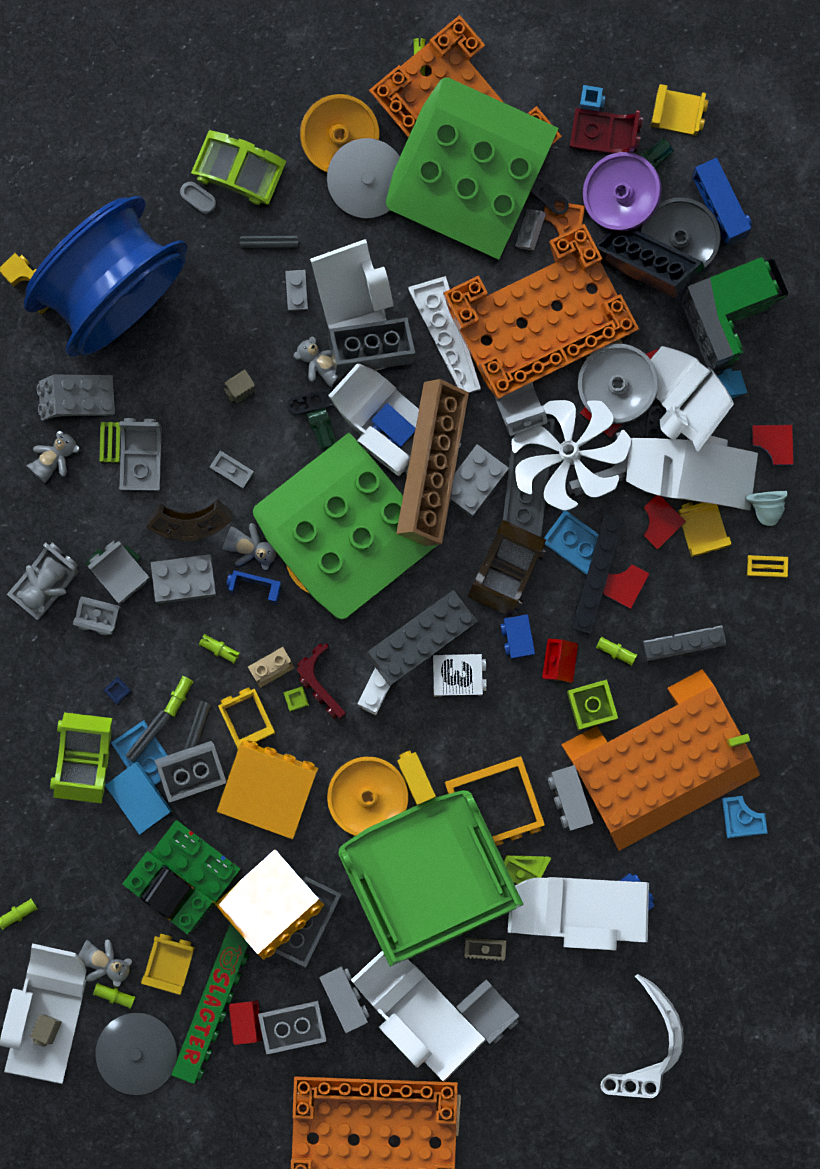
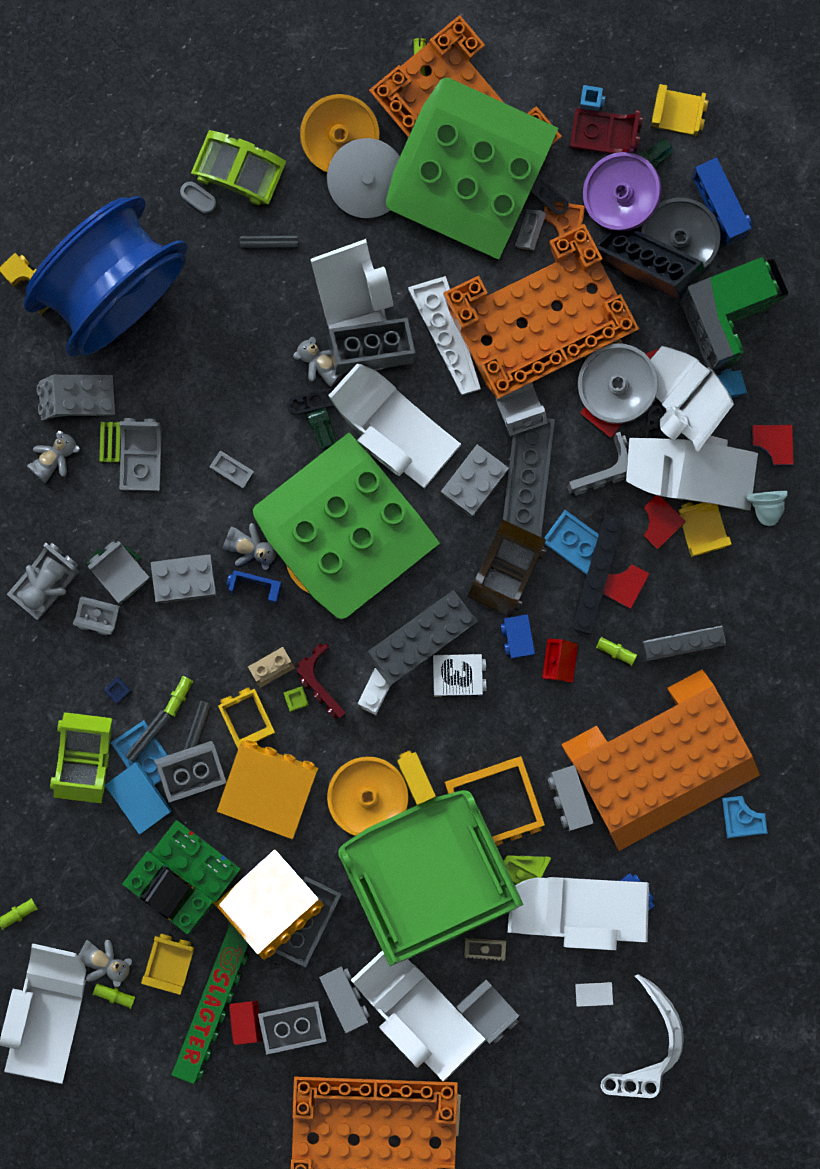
(45, 1030): dark tan brick -> none
(136, 1053): dark grey dish -> none
(189, 525): dark brown window -> none
(219, 648): lime pin -> none
(239, 387): dark tan brick -> none
(296, 290): light grey plate -> none
(393, 426): blue piece -> none
(432, 462): medium nougat brick -> none
(592, 484): white piece -> none
(592, 705): lime brick -> none
(594, 994): none -> white sticker
(738, 740): lime tile -> none
(763, 566): yellow tile -> none

